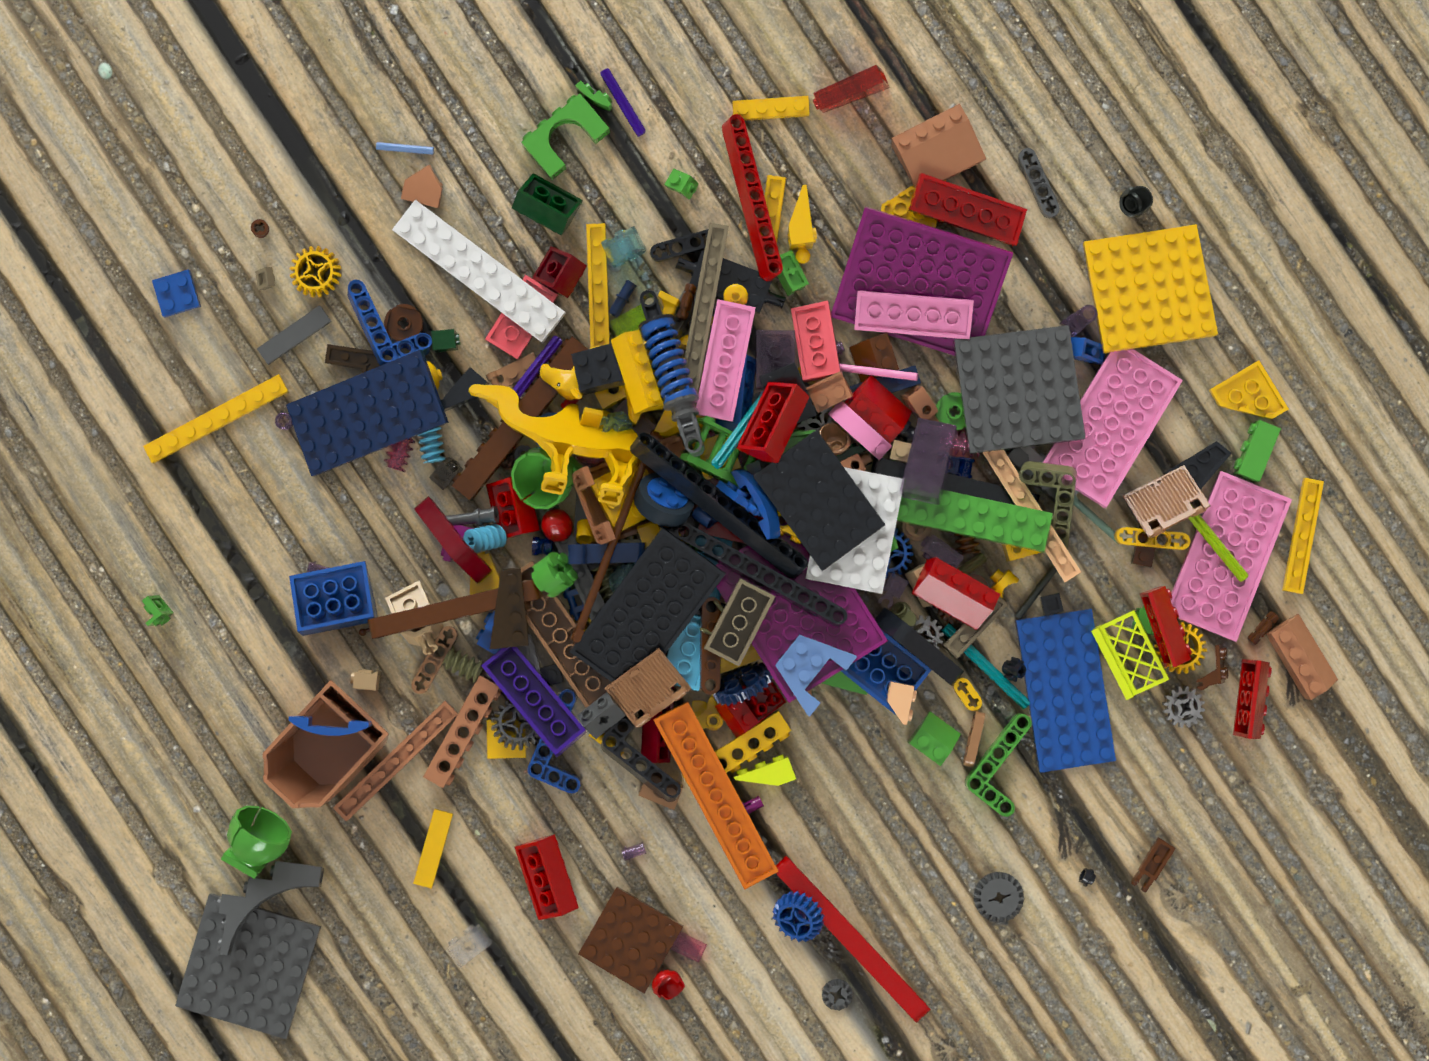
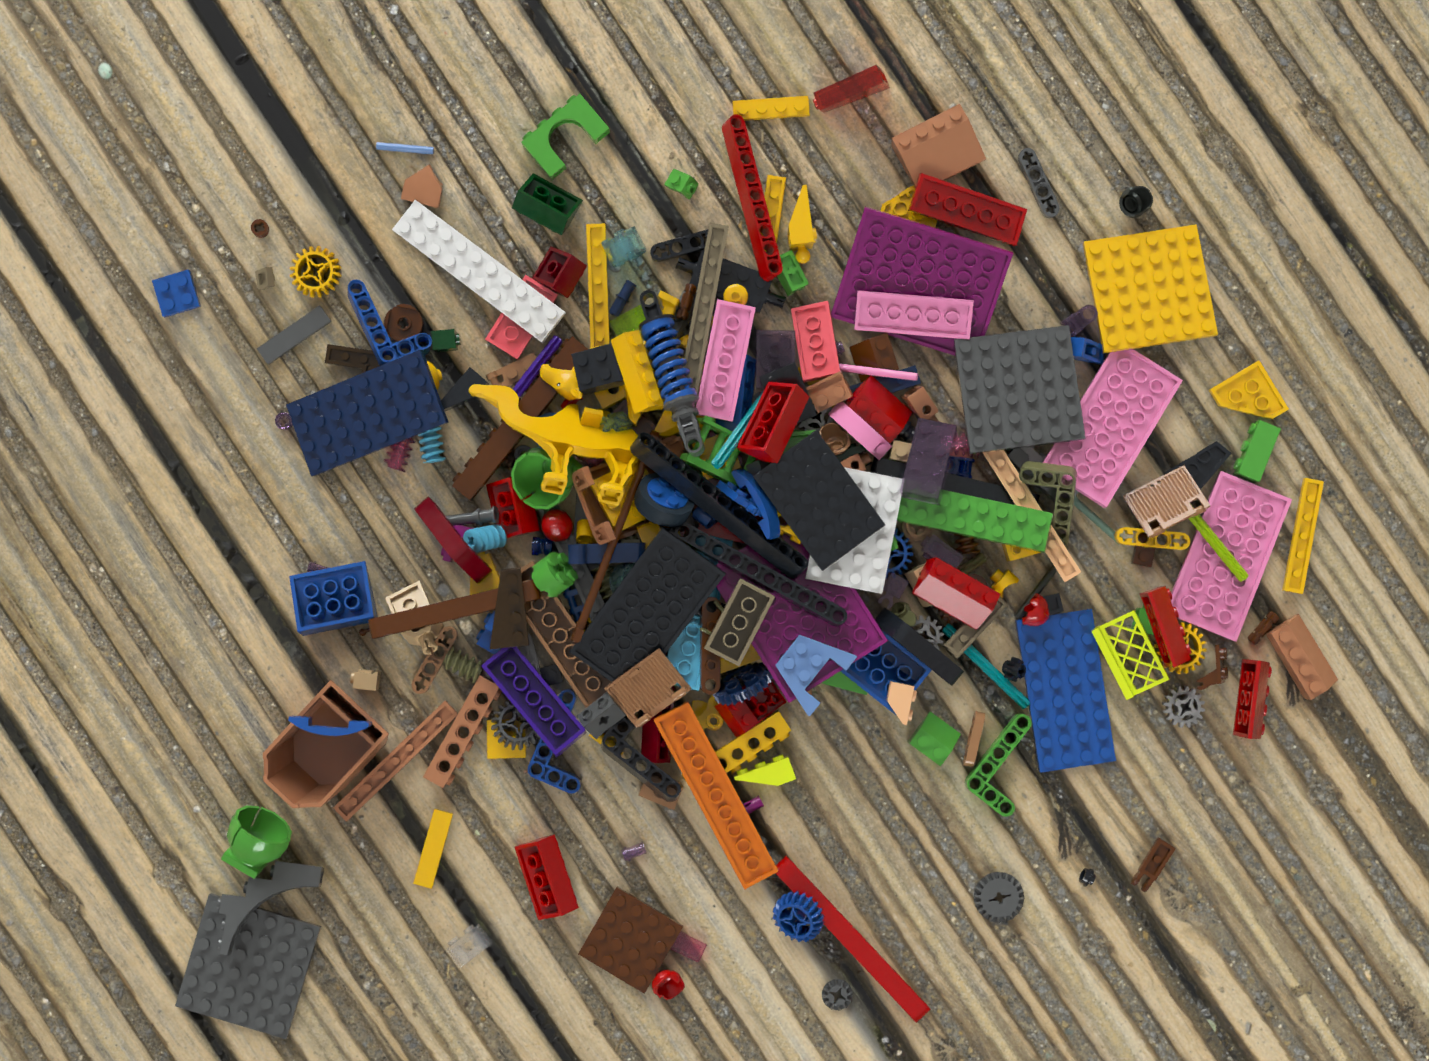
(160, 610): bright green bracket -> none
(215, 418): yellow plate -> none
(446, 472): clear smoke bracket -> none
(598, 99): bright green slope -> none
(622, 102): dark purple axle -> none
(946, 403): bright green plate -> none
(970, 691): yellow beam -> none
(1036, 611): none -> red hair

